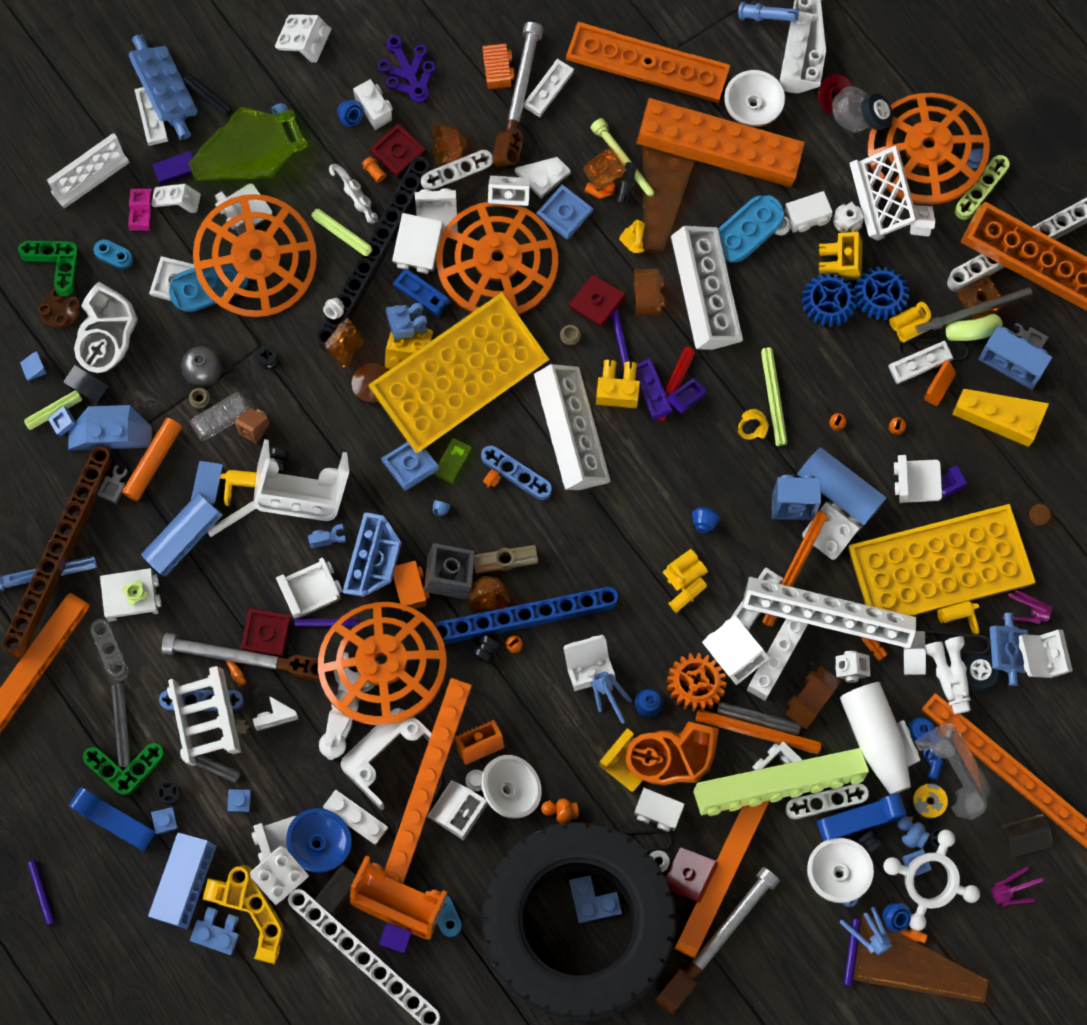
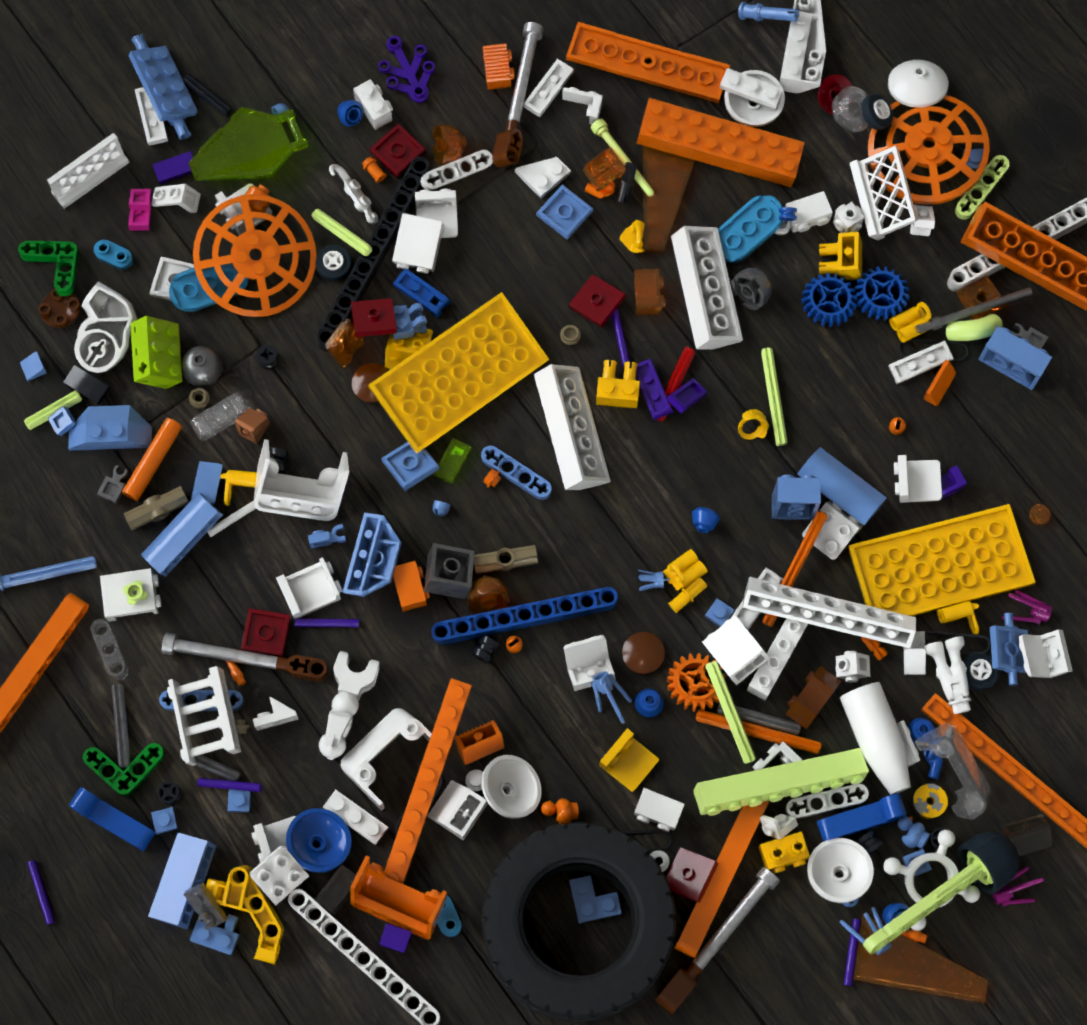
(58, 561): reddish brown beam -> none
(156, 352): none -> lime piece
(156, 508): none -> dark tan piece
(205, 906): none -> flat silver plate
(233, 785): none -> dark purple bar
(257, 205): none -> orange head
(305, 35): white bracket -> none
(333, 308): white plate -> none
(336, 256): none -> black wheel
(373, 317): none -> dark red plate
(384, 673): orange dish -> none
(497, 270): orange dish -> none
(509, 190): white brick -> none
(589, 98): none -> white bracket
(643, 652): none -> reddish brown dish
(657, 578): none -> medium blue piece
(673, 757): orange piece -> none
(719, 612): none -> medium blue plate
(730, 712): none -> yellowish green axle
(751, 88): none -> white plate
(752, 287): none -> flat silver cylinder
(778, 826): none -> white bracket
(784, 852): none -> yellow brick
(788, 214): none -> blue bush
(833, 419): orange hinge -> none
(918, 83): none -> white dish
(987, 861): none -> piece
(1002, 414): yellow wedge -> none

